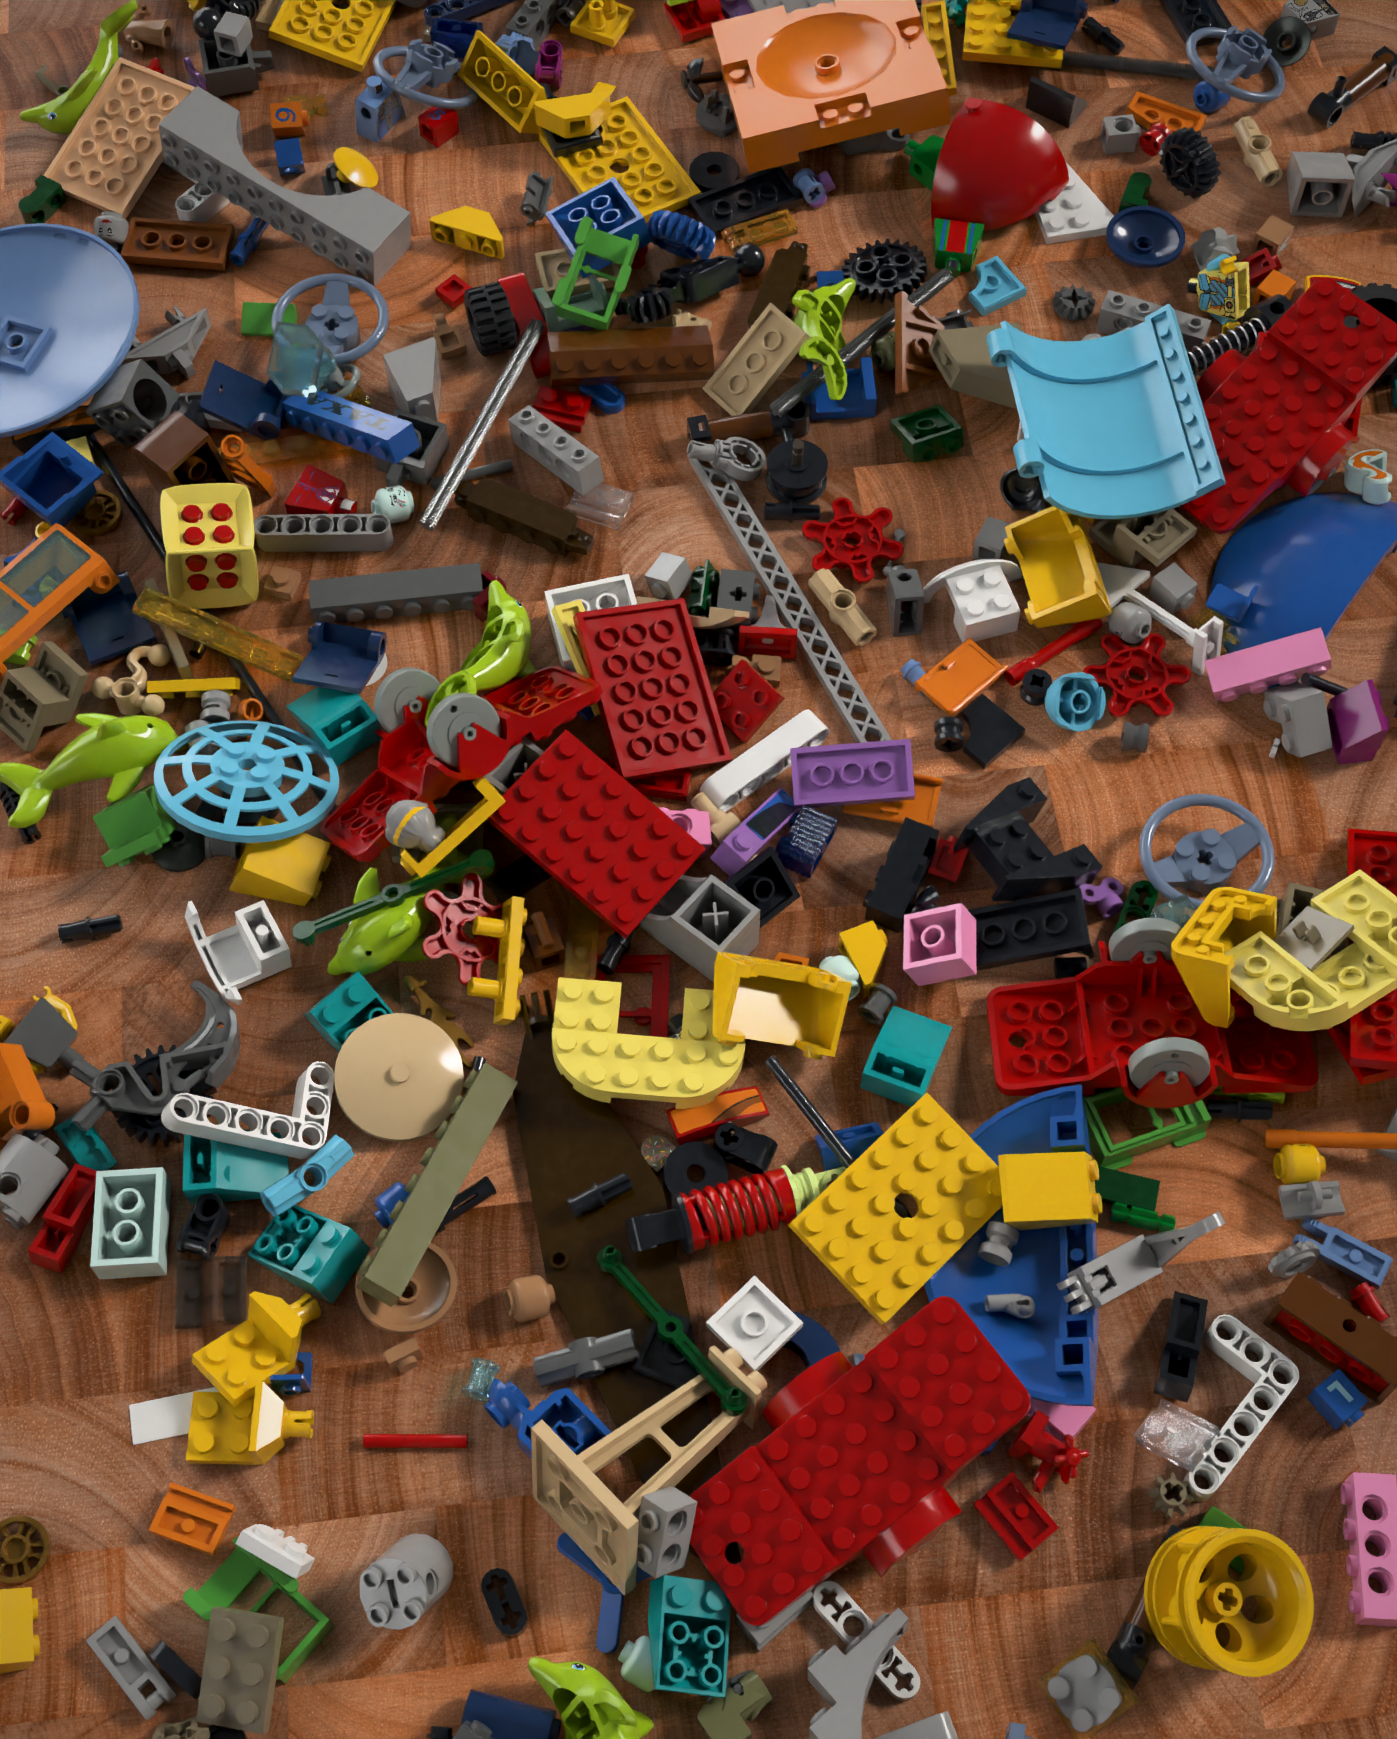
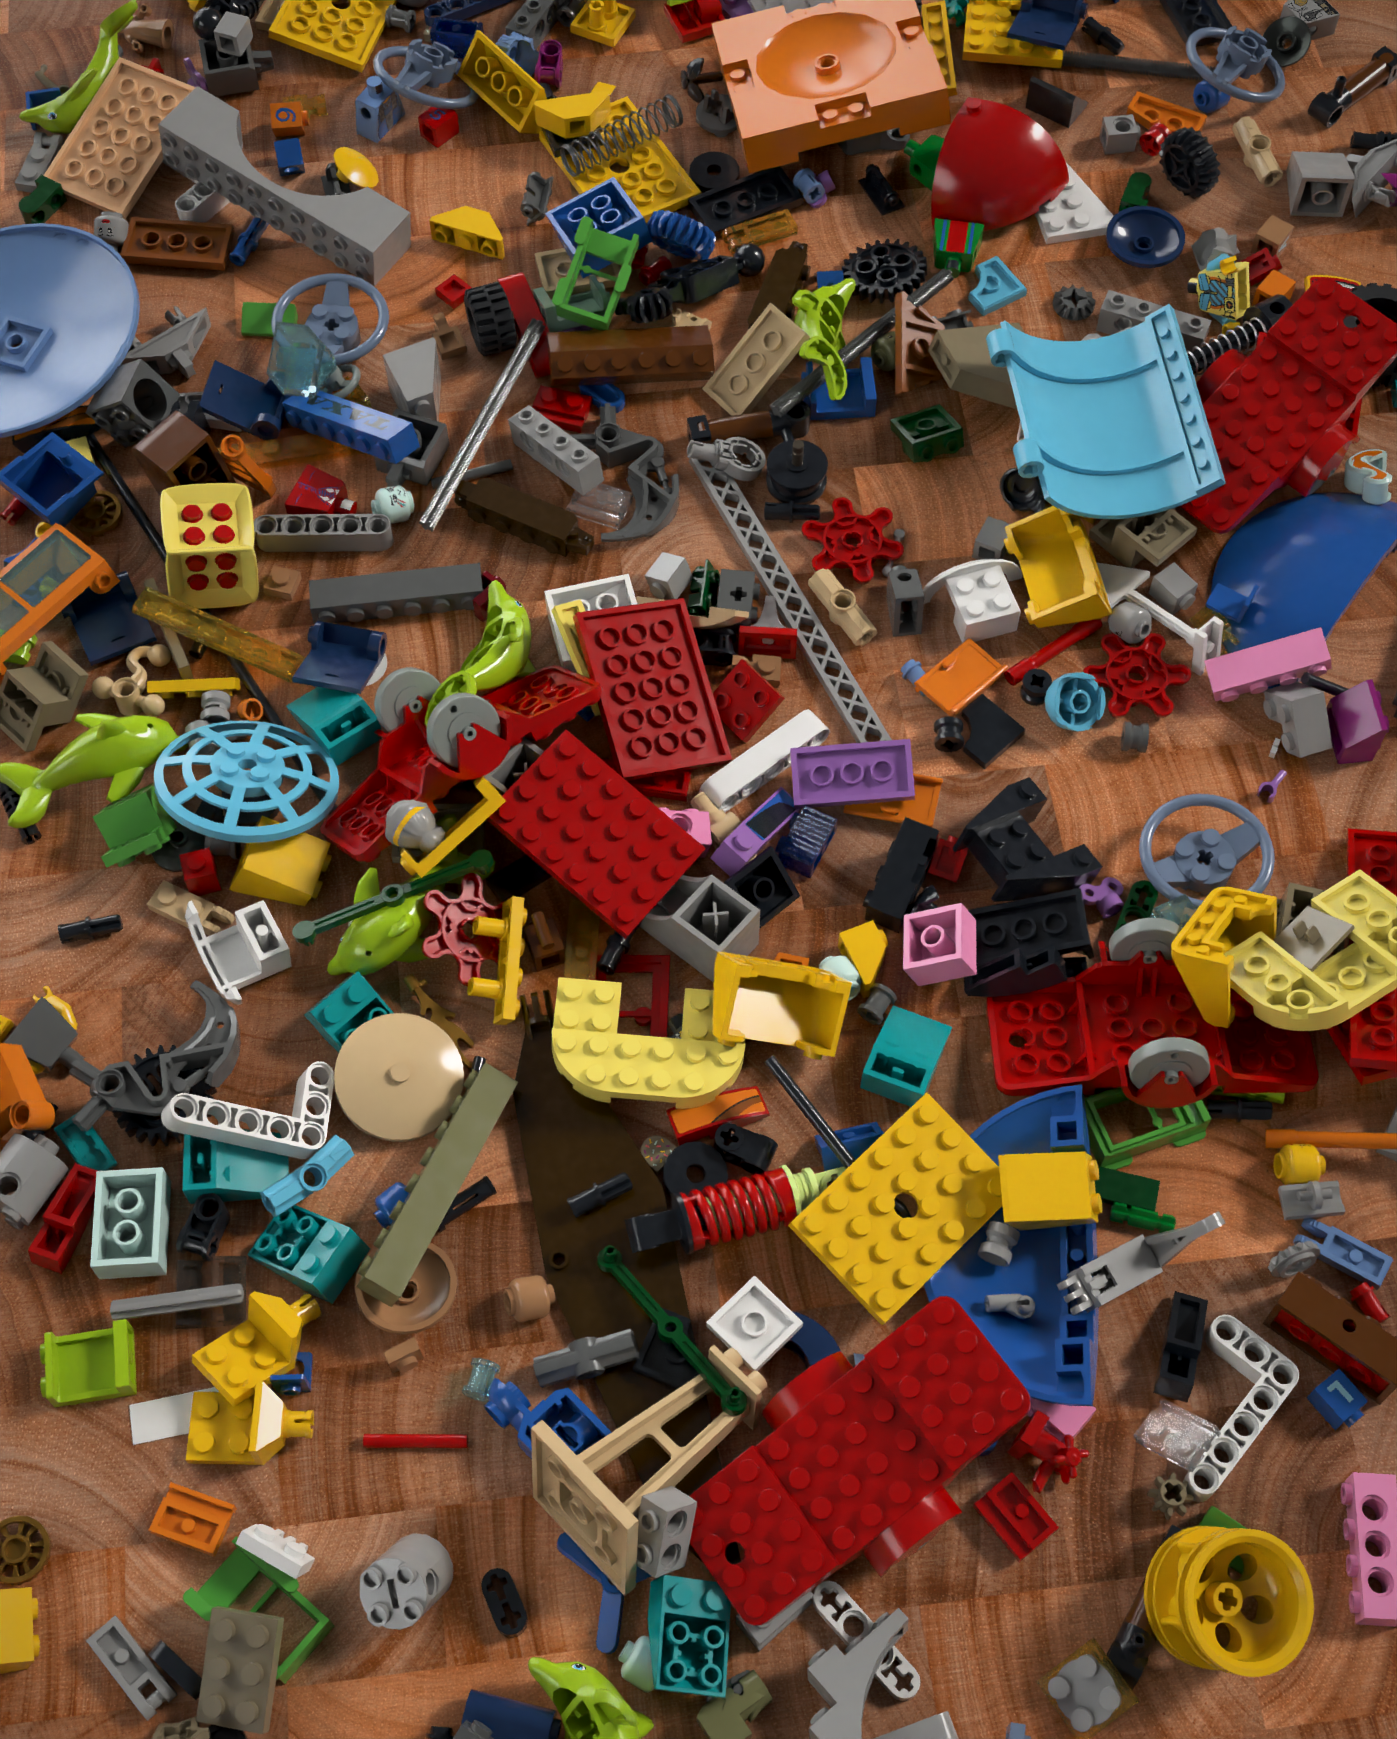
(38, 160): none -> light grey plate
(40, 97): none -> blue bracket
(89, 1365): none -> lime panel
(172, 903): none -> tan hinge
(177, 1301): none -> light grey axle
(200, 872): none -> red brick
(400, 18): none -> dark grey bush
(620, 446): none -> dark grey piece
(651, 273): none -> red pin
(666, 115): none -> dark grey piece
(880, 191): none -> black hinge
(1017, 973): none -> black slope
(1272, 786): none -> medium lavender hand

